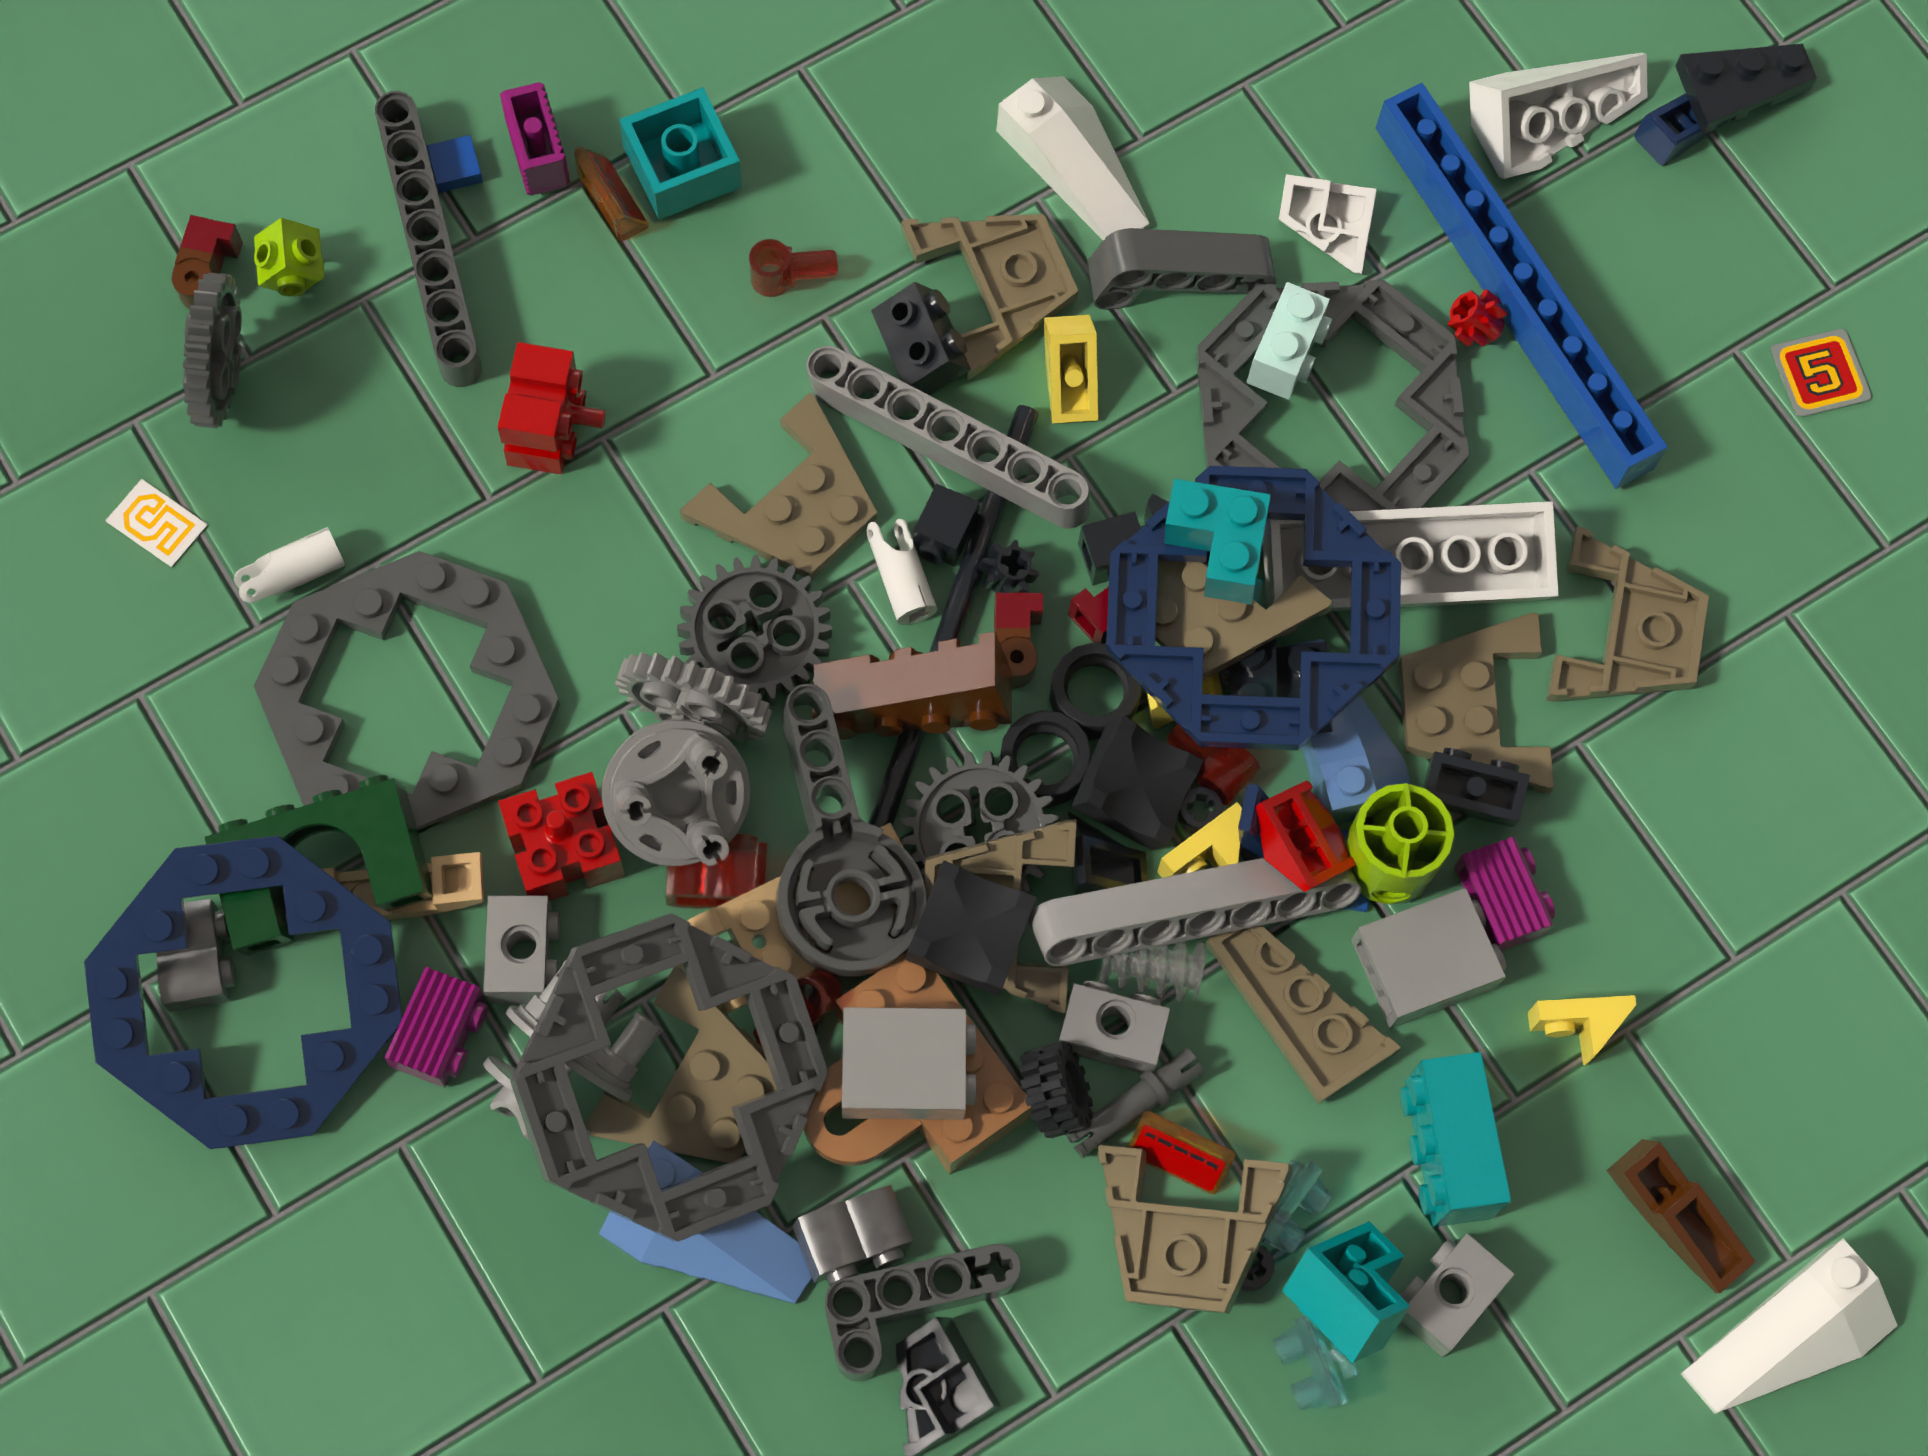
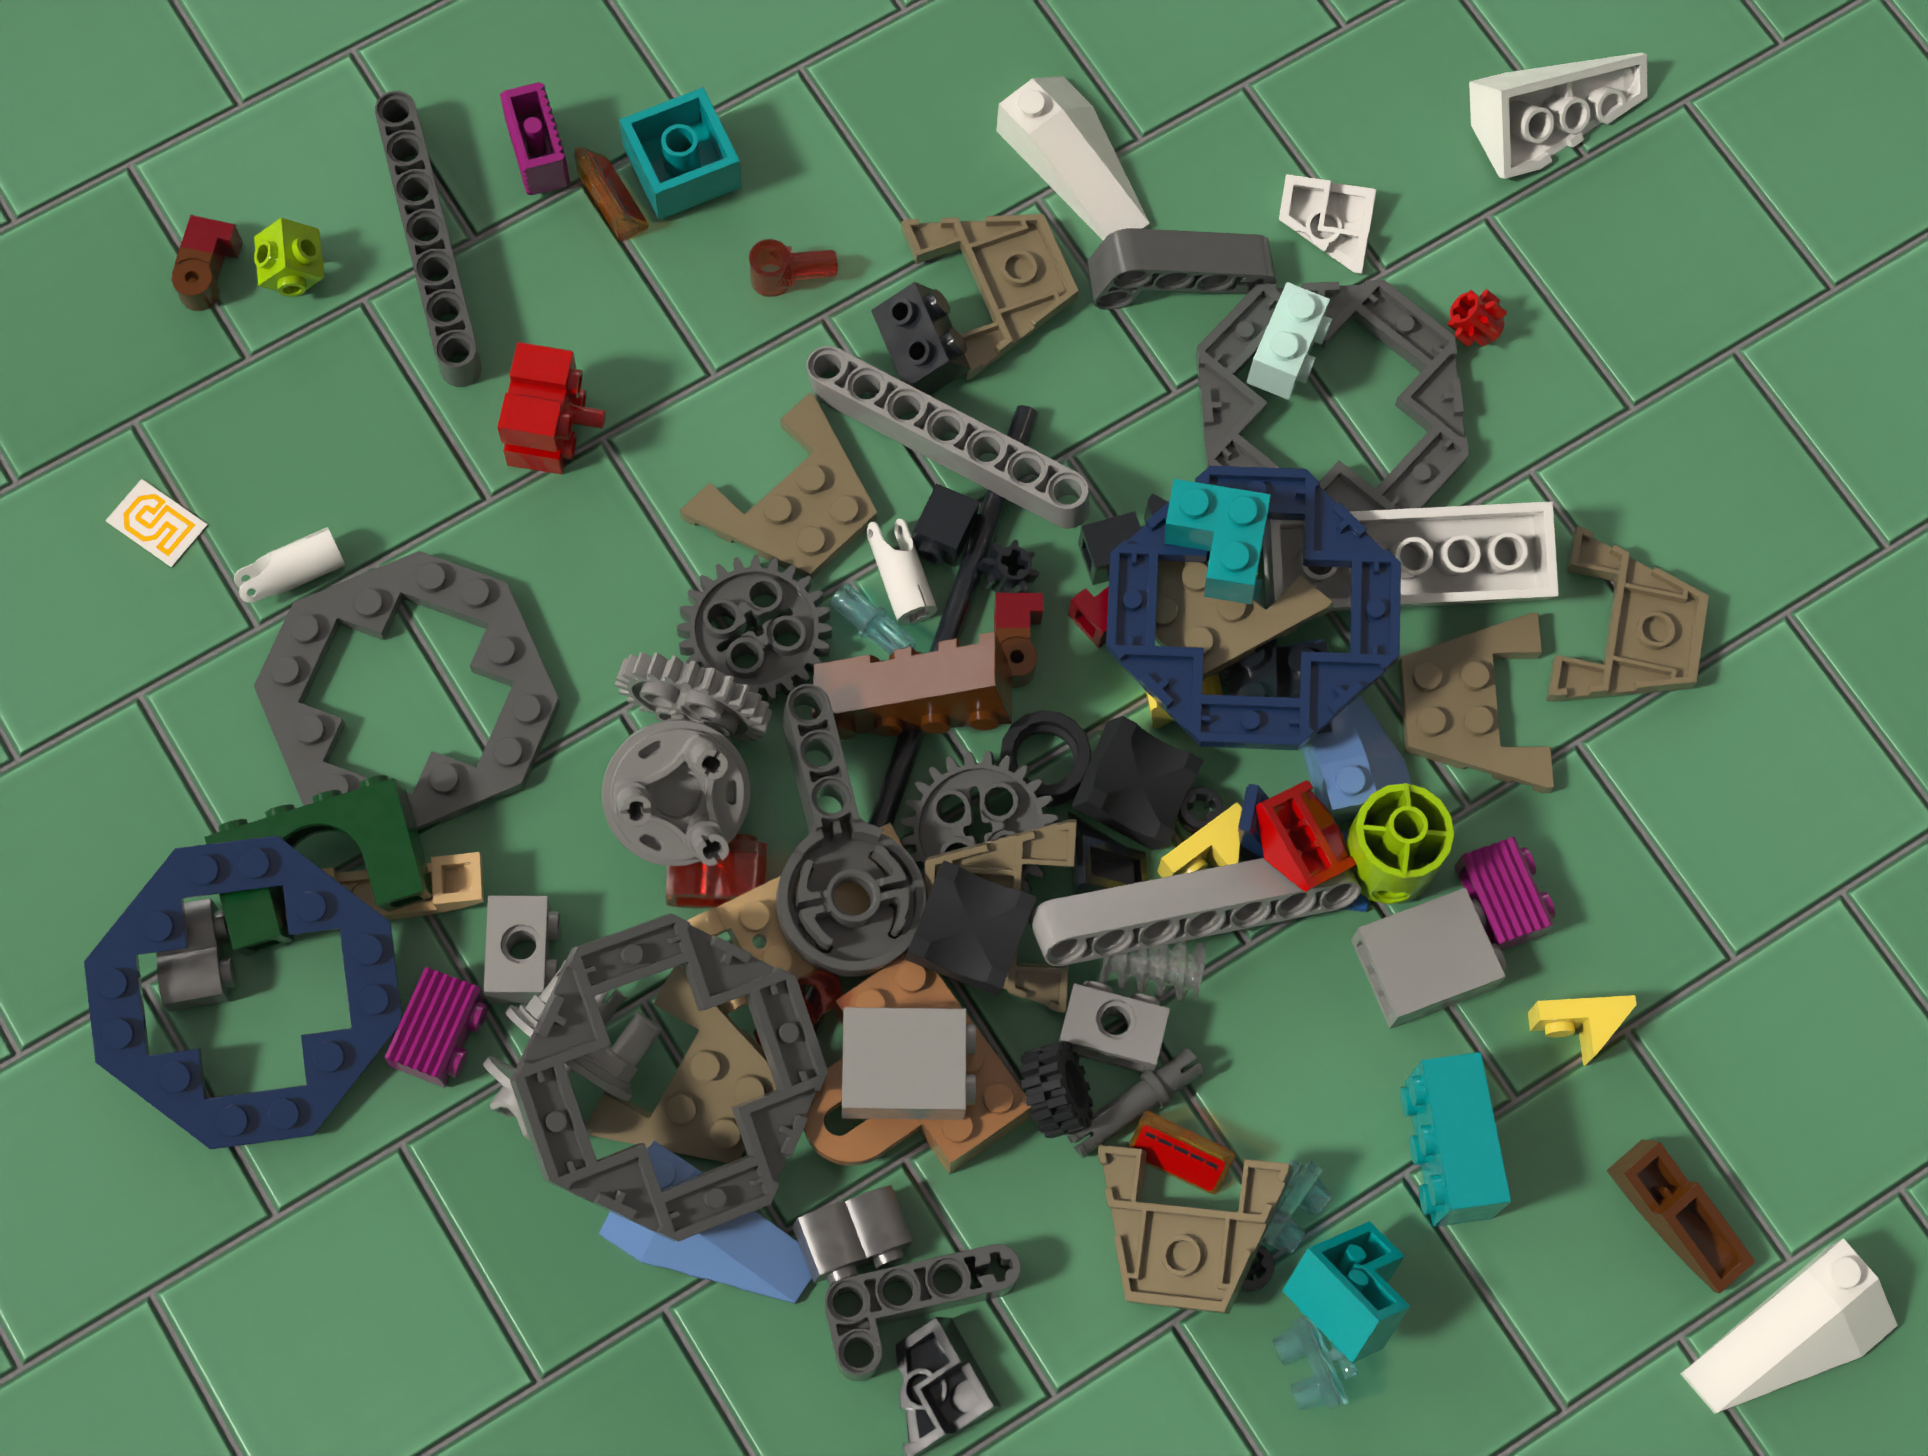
(212, 350): dark grey gear -> none
(454, 163): blue tile -> none
(561, 838): red brick -> none
(870, 620): none -> clear light blue axle
(1071, 368): light yellow slope -> none
(1084, 656): black tyre -> none
(1223, 769): clear red axle -> none
(1307, 1021): dark tan wing -> none
(1477, 788): black brick -> none
(1480, 1281): light grey brick -> none
(1512, 270): blue brick -> none
(1661, 138): dark blue slope -> none
(1739, 80): black wing -> none
(1821, 372): sticker -> none

